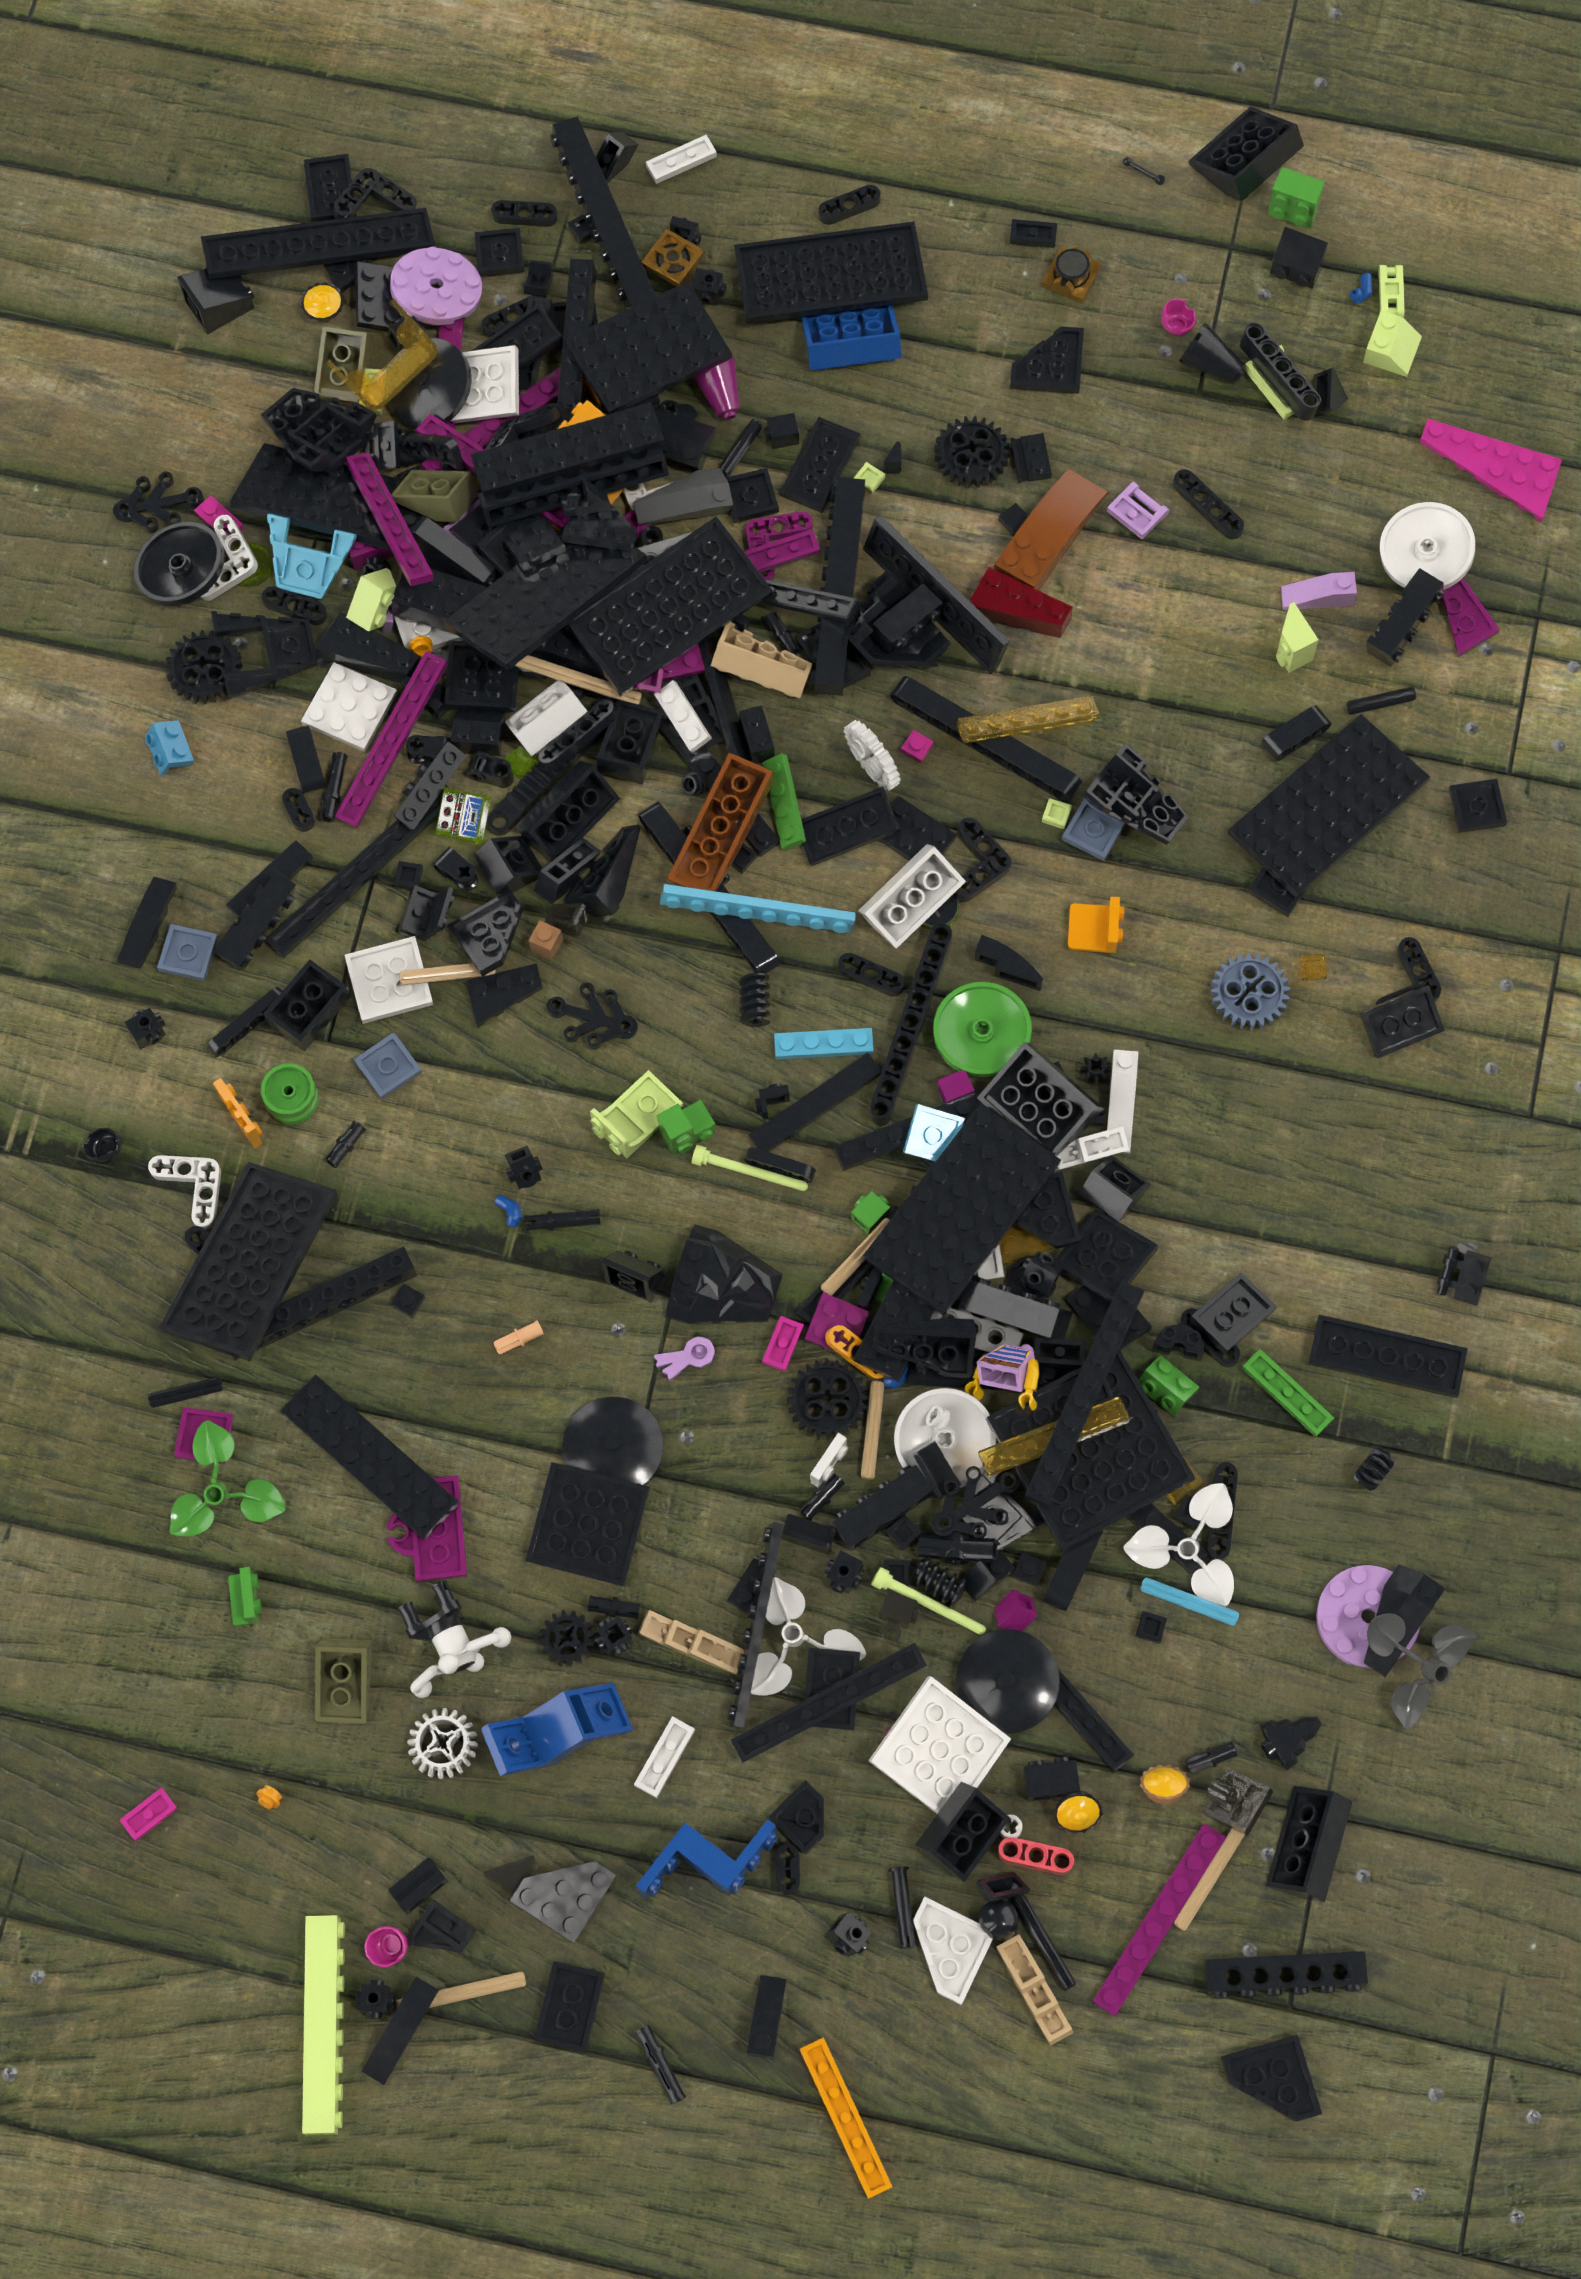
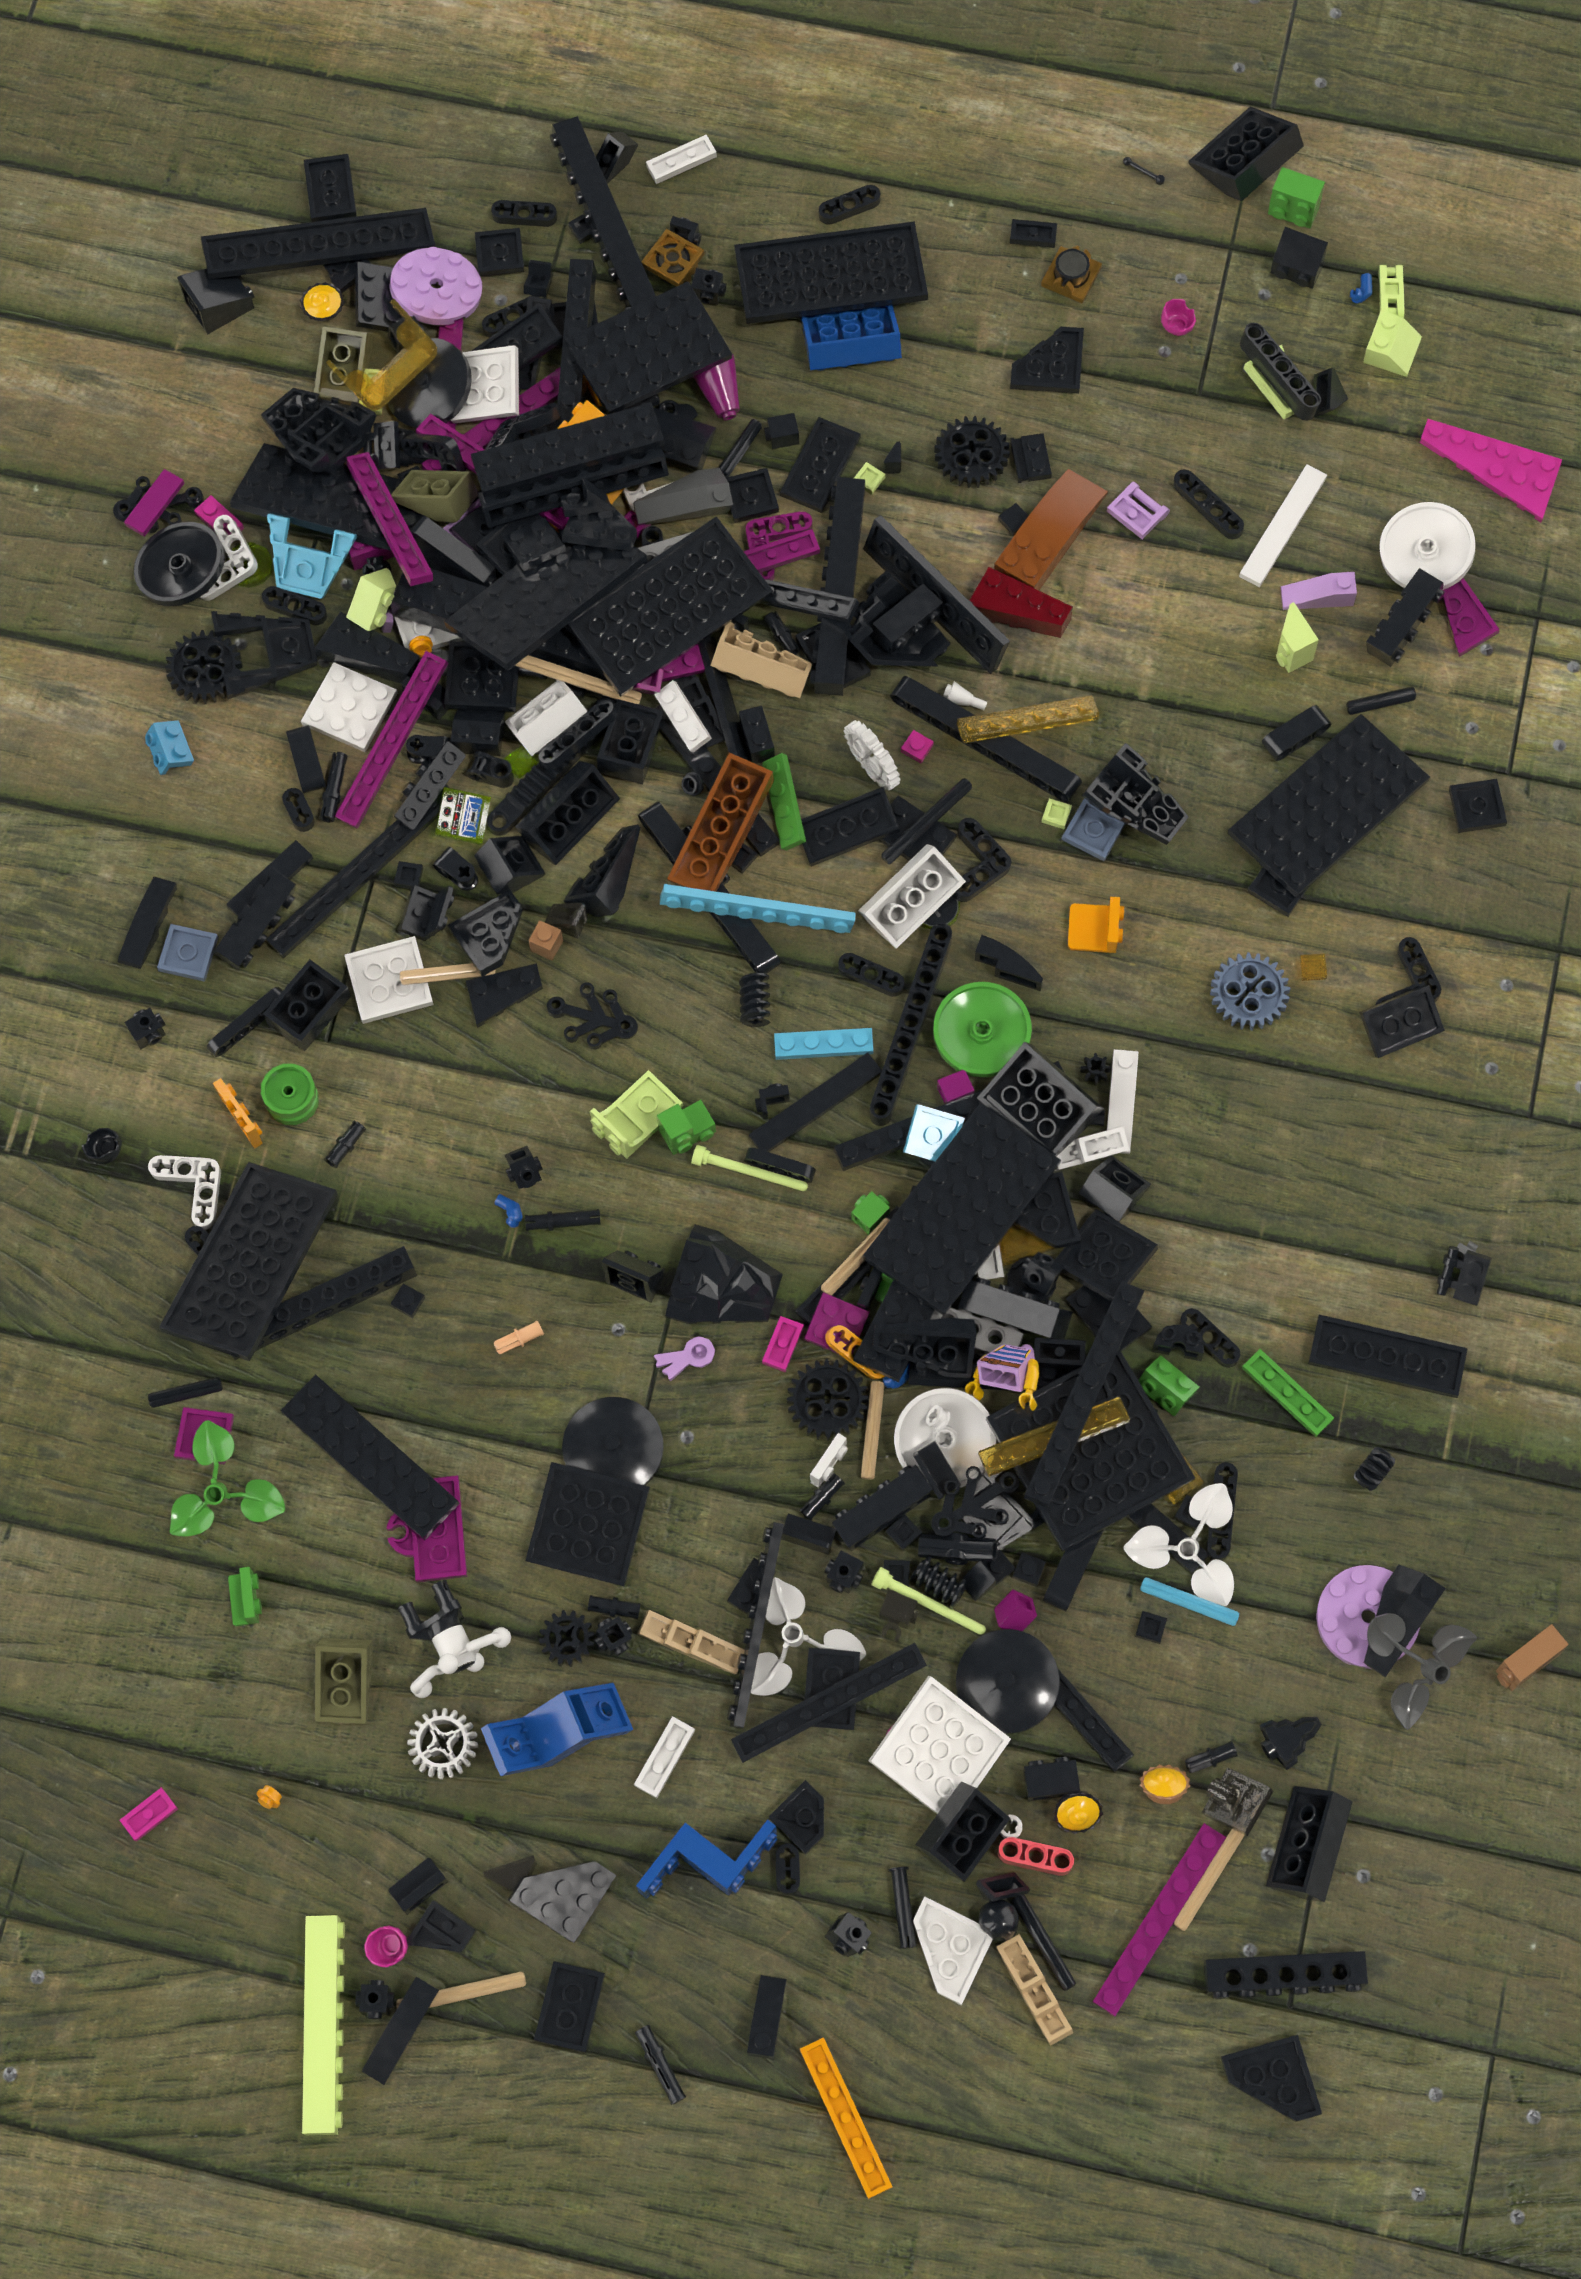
(154, 502): none -> magenta tile
(372, 188): black beam -> none
(387, 1065): sand blue plate -> none
(564, 870): black slope -> none
(926, 821): none -> black axle
(961, 696): none -> white cone
(1212, 356): black cone -> none
(1233, 1313): black plate -> none
(1283, 525): none -> white tile
(1531, 1658): none -> medium nougat brick

